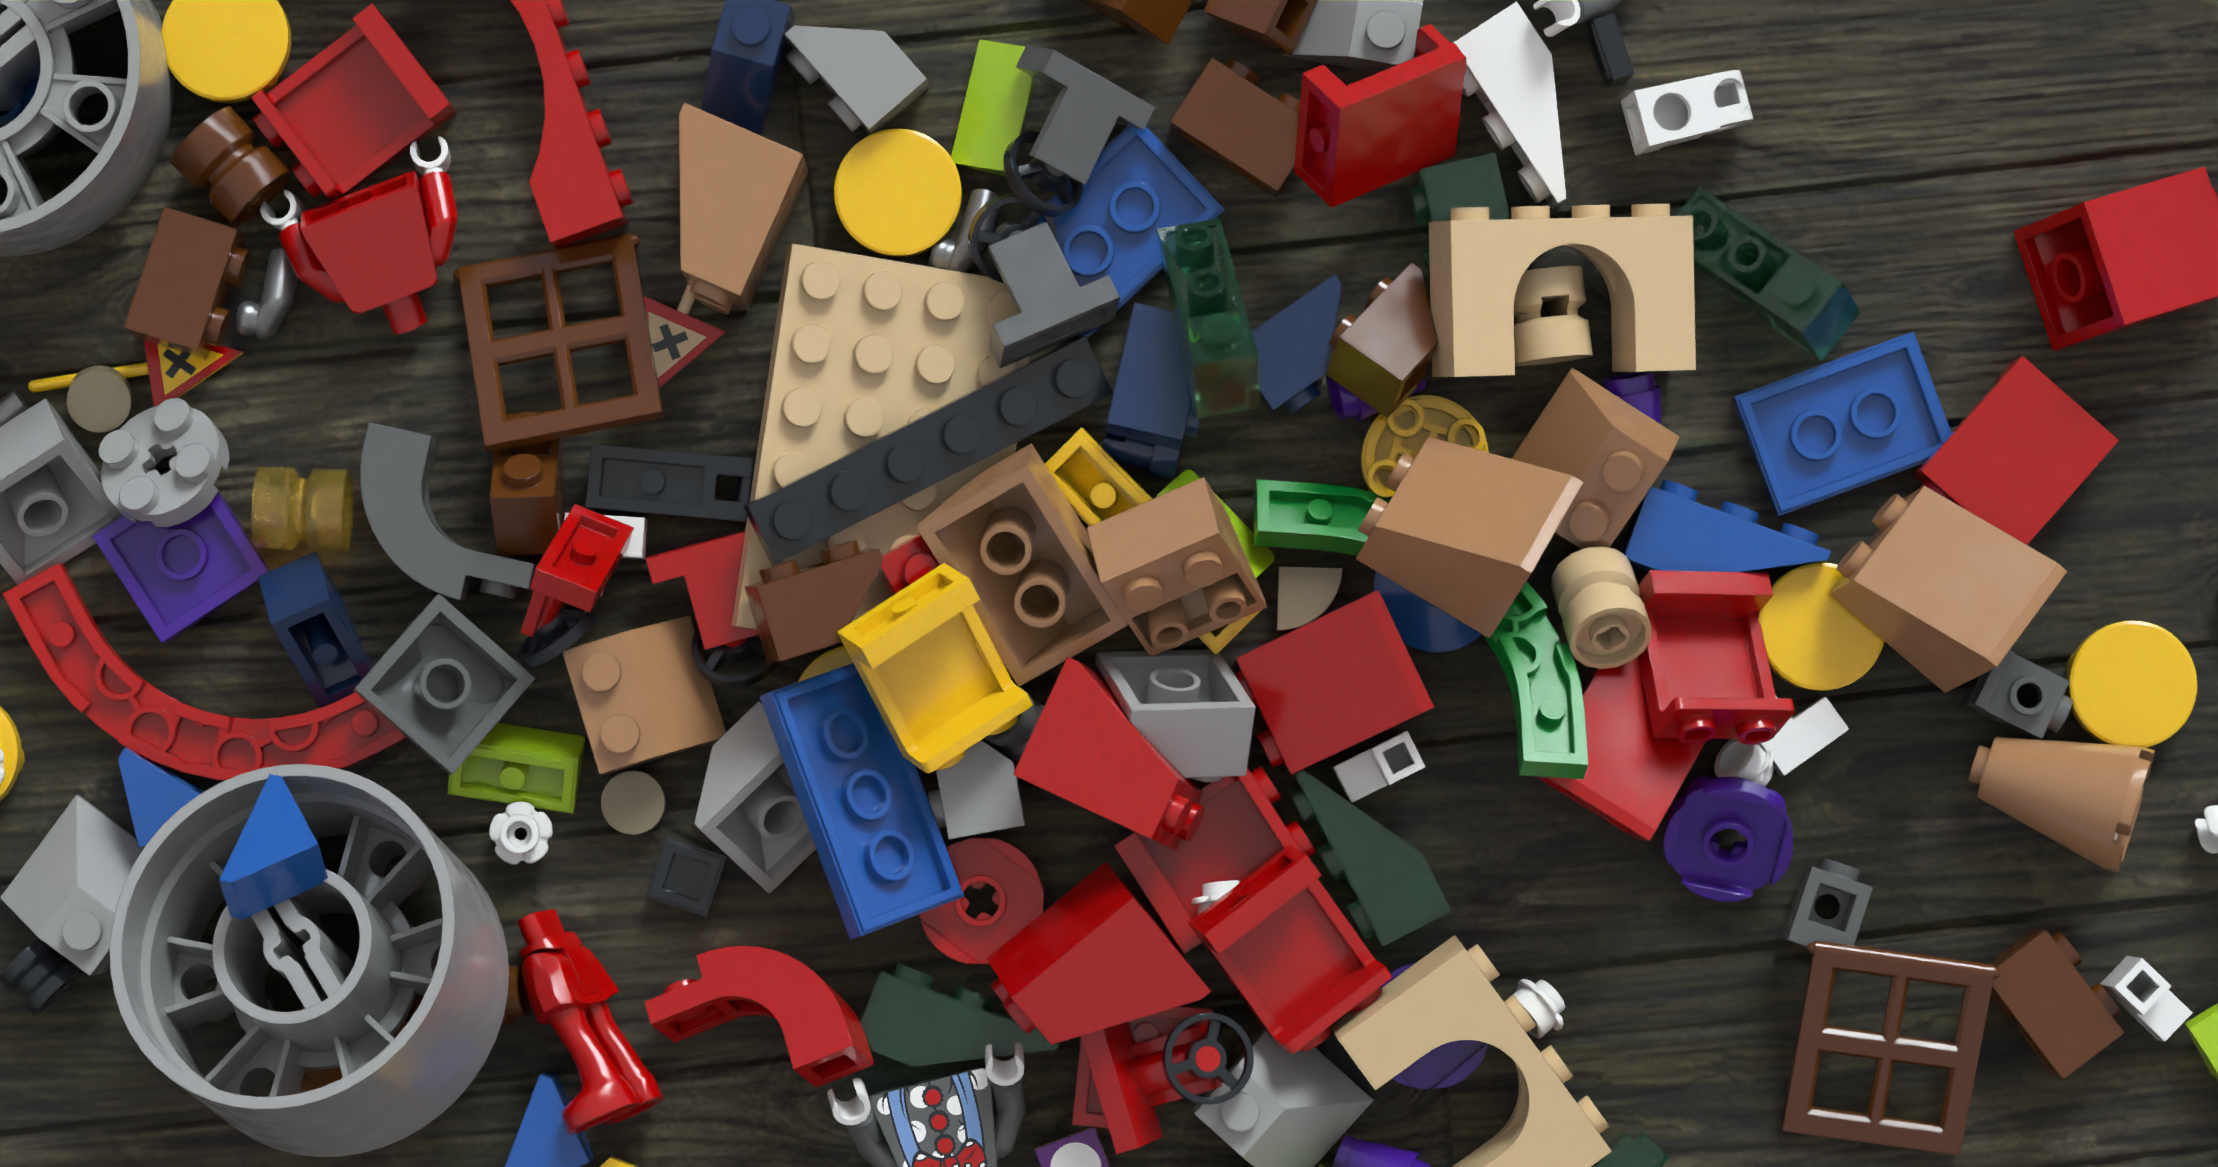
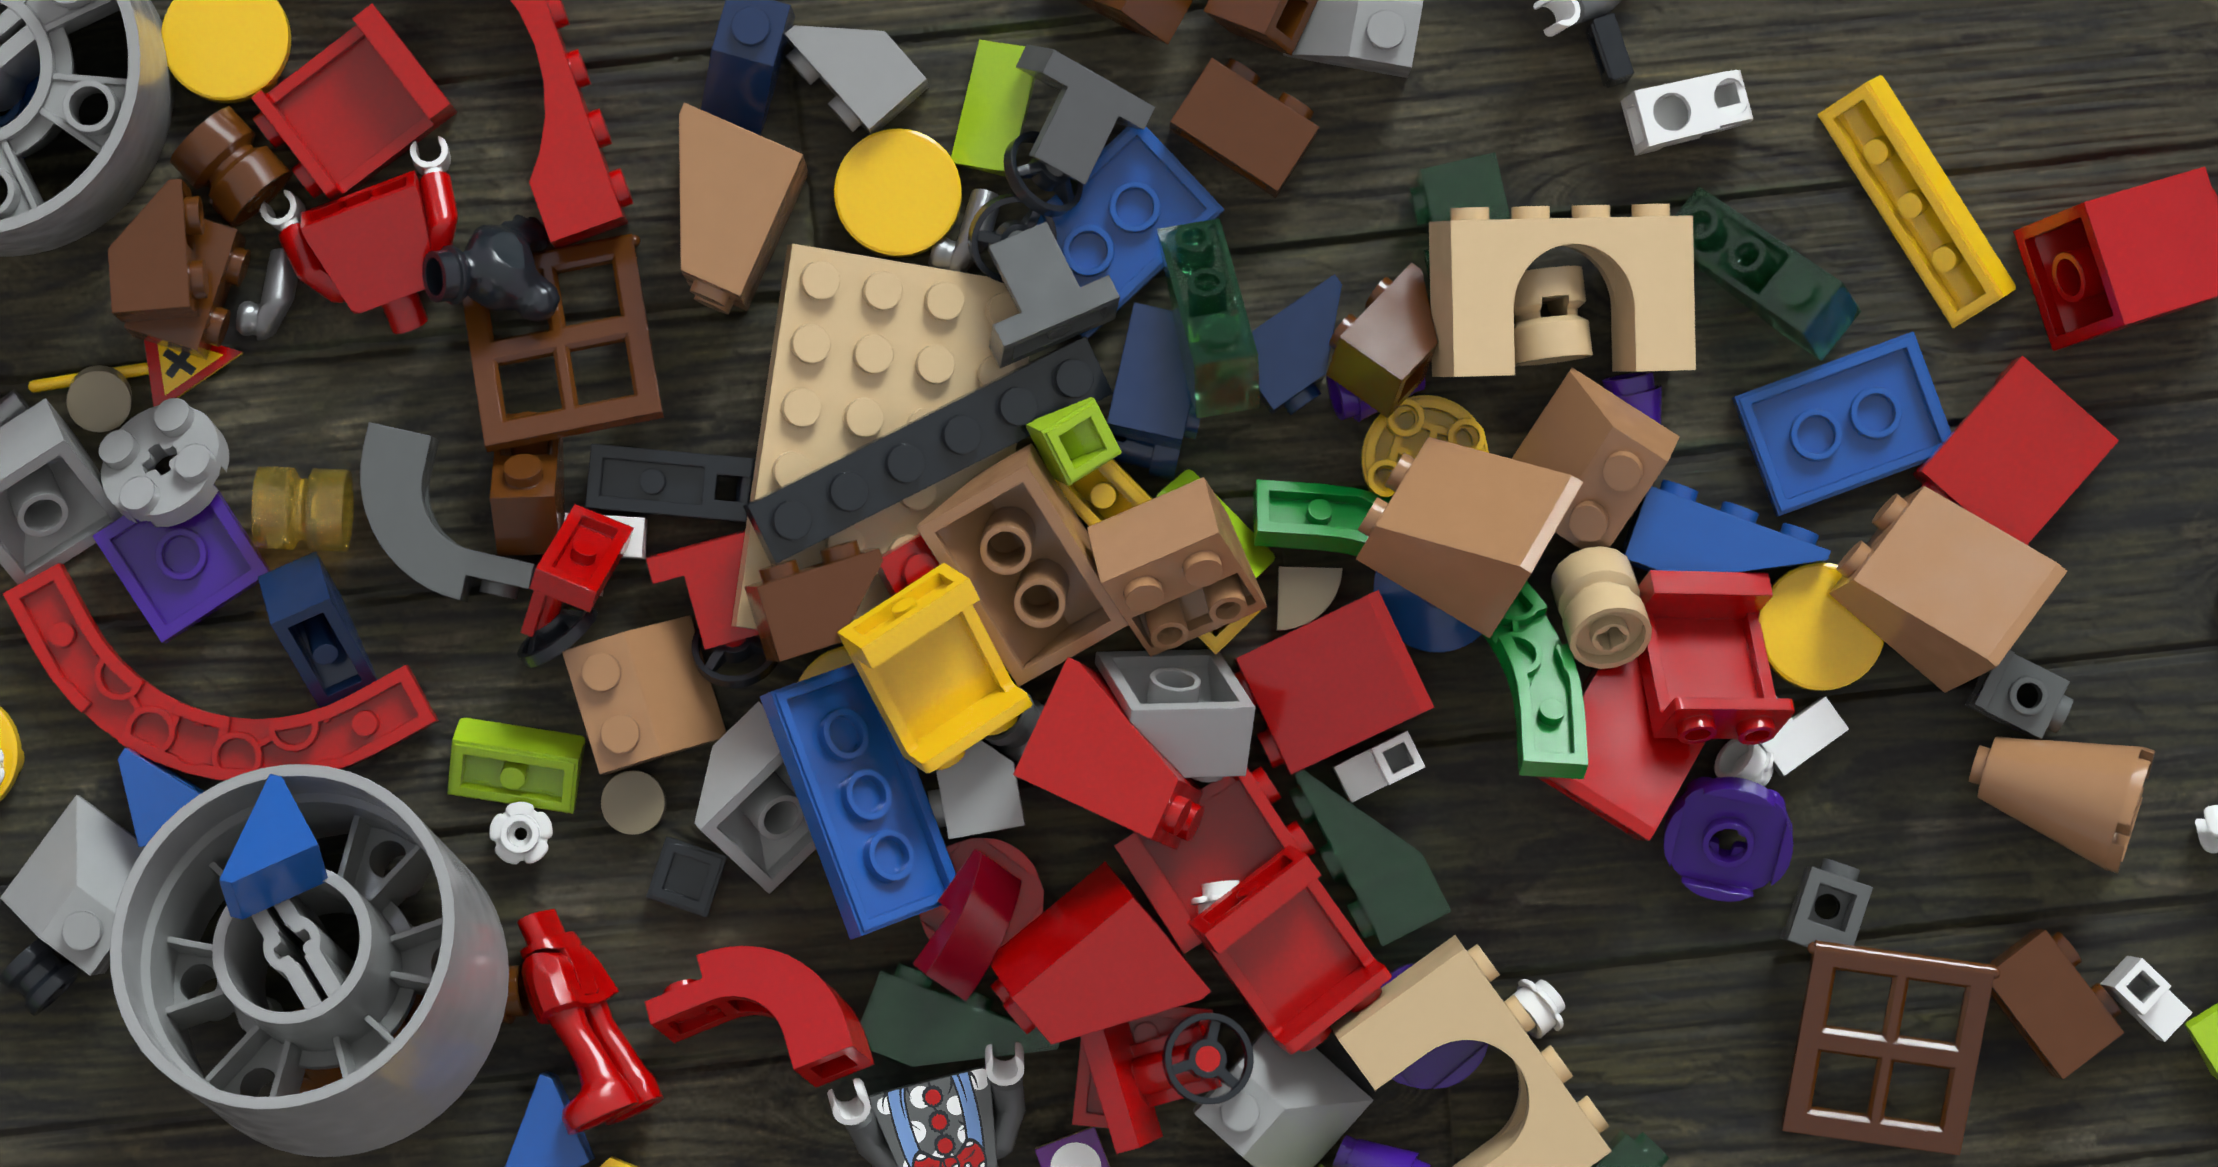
(155, 259): none -> reddish brown slope
(444, 684): dark grey slope -> none
(495, 270): none -> black animal
(677, 336): piece -> none
(980, 911): none -> dark red slope
(1074, 440): none -> lime slope
(1380, 125): red panel -> none
(1516, 85): white slope -> none
(1917, 201): none -> yellow slope
(2131, 684): yellow tile -> none

